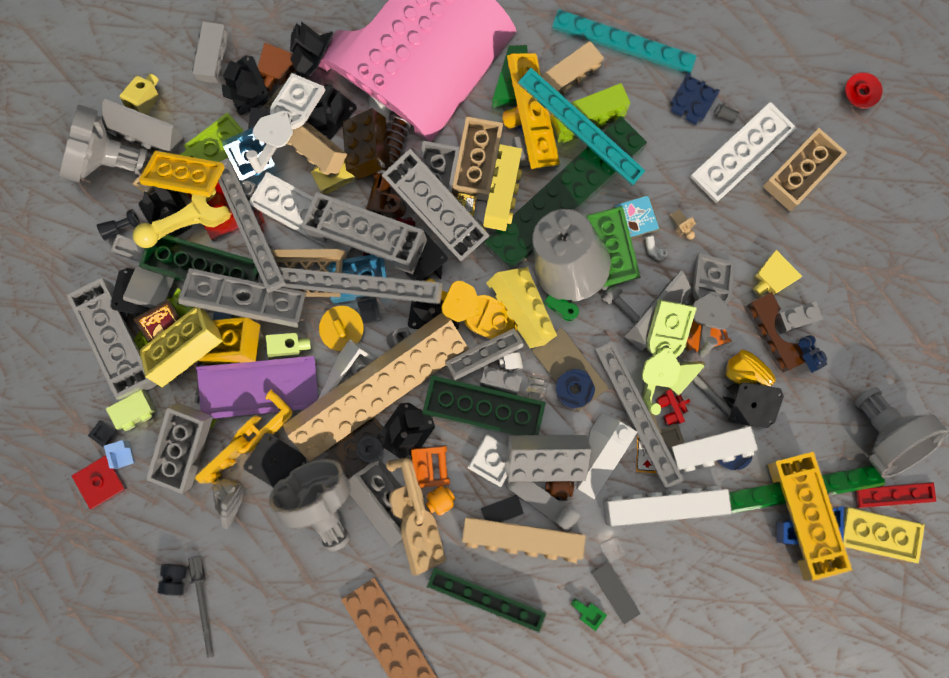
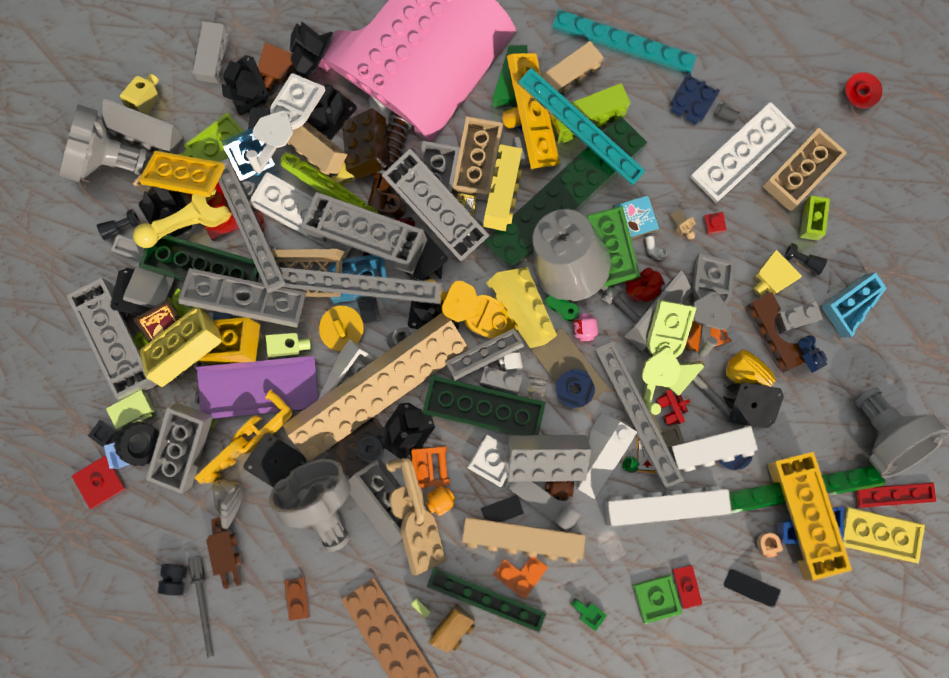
(122, 443): none -> black tyre
(224, 553): none -> reddish brown hinge
(297, 598): none -> dark orange plate
(320, 181): none -> lime plate
(421, 607): none -> yellowish green tile
(451, 629): none -> pearl gold slope
(521, 580): none -> orange plate
(585, 327): none -> bright pink head
(615, 593): dark grey tile -> none
(630, 464): none -> green hinge
(637, 291): none -> red plate
(657, 599): none -> bright green tile
(687, 586): none -> red plate
(714, 223): none -> red plate
(752, 588): none -> black piece
(769, 544): none -> light nougat plate
(812, 262): none -> black piece
(814, 218): none -> lime brick
(853, 303): none -> medium azure wedge

